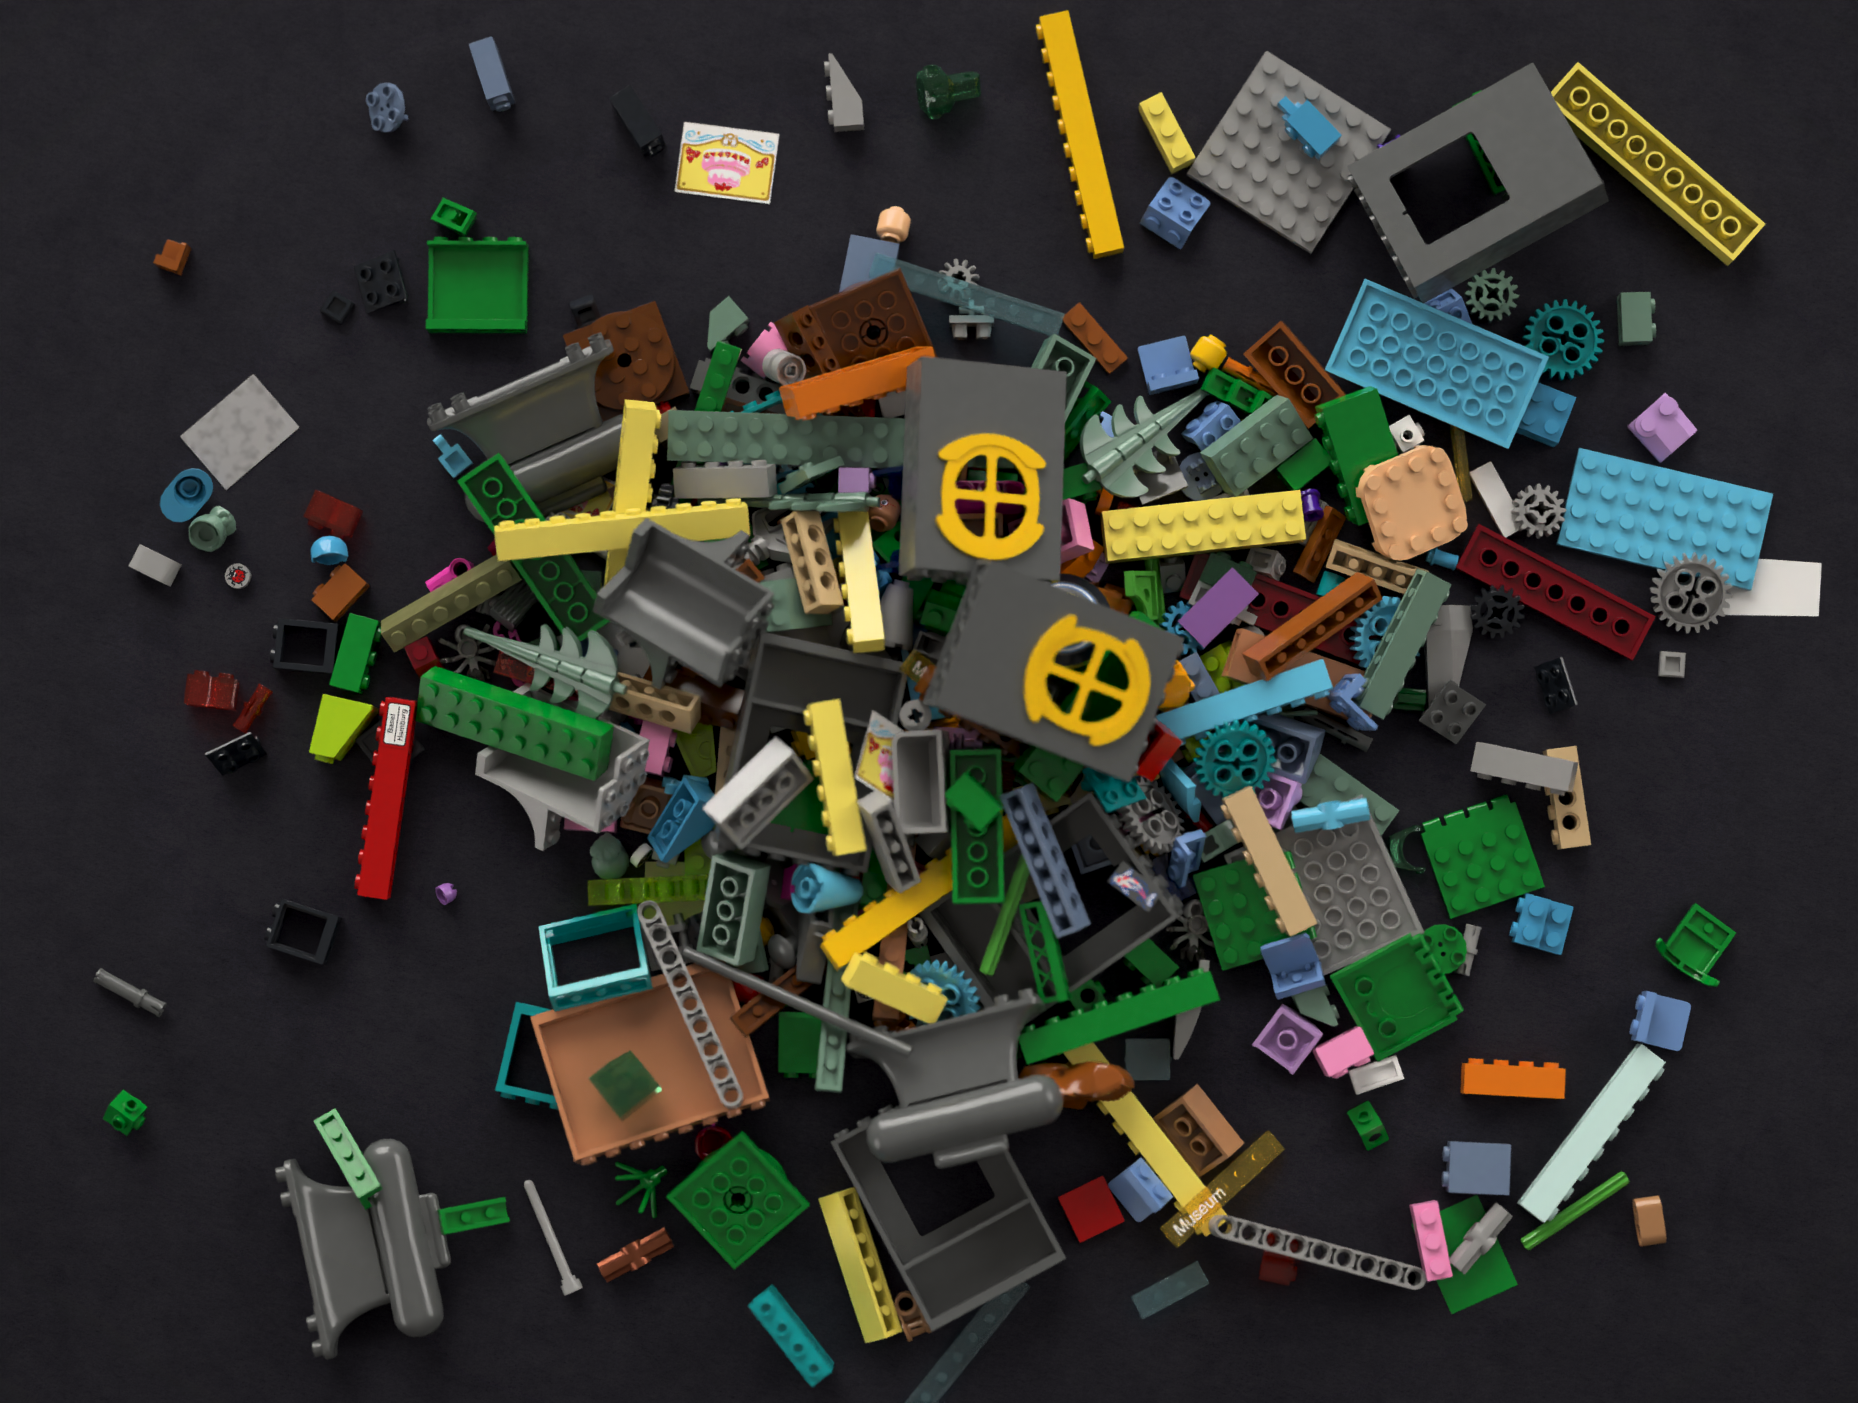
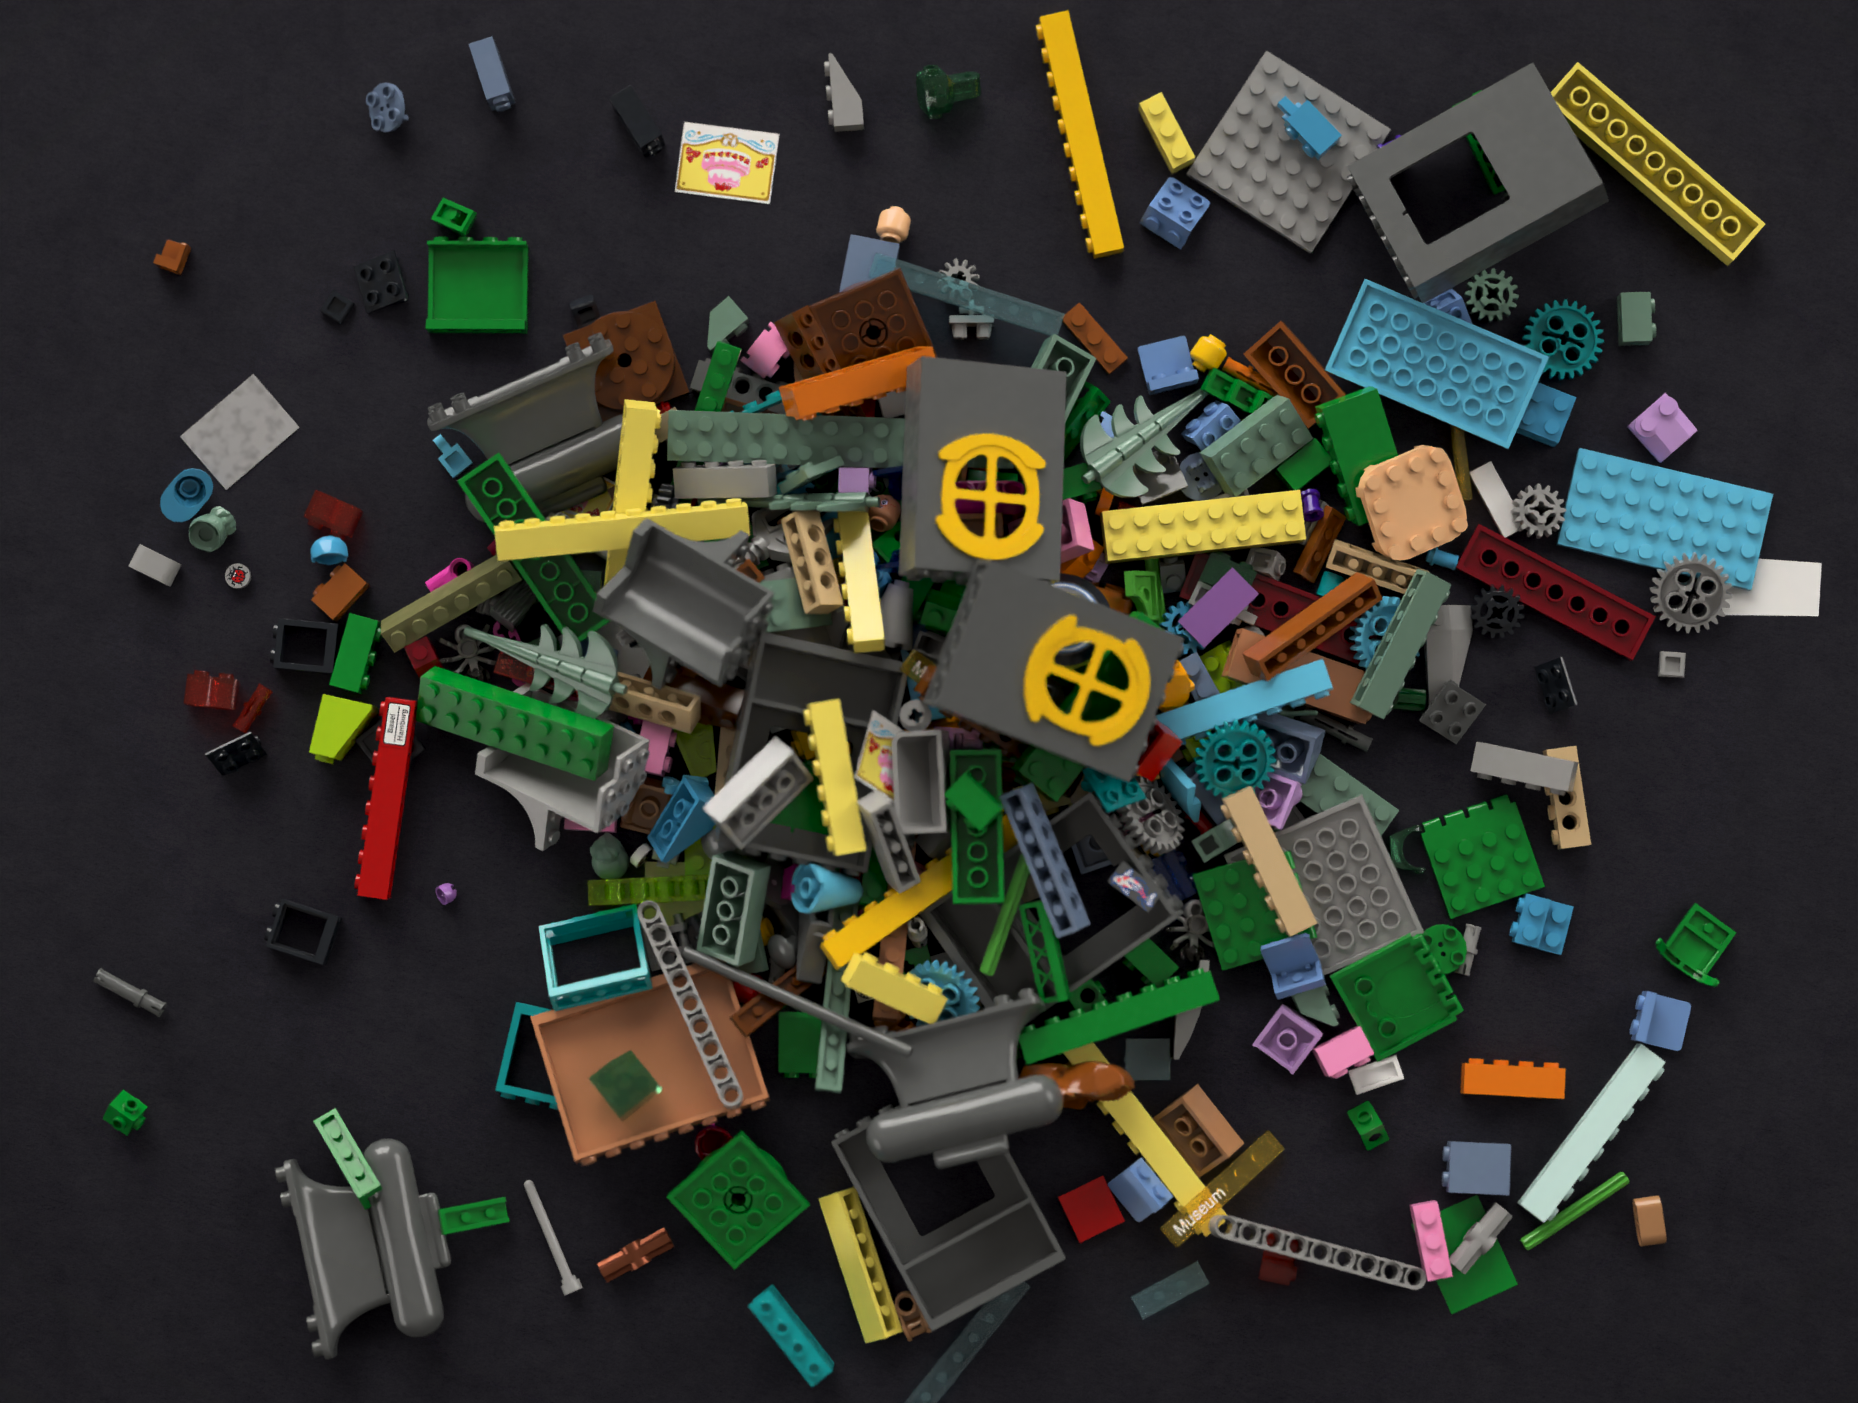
(648, 1180): green plant -> none
(783, 367): light grey wheel -> none
(1186, 856): medium blue bracket -> none
(1330, 815): medium azure piece -> none
(1350, 687): medium blue bracket -> none
(1409, 428): white brick -> none

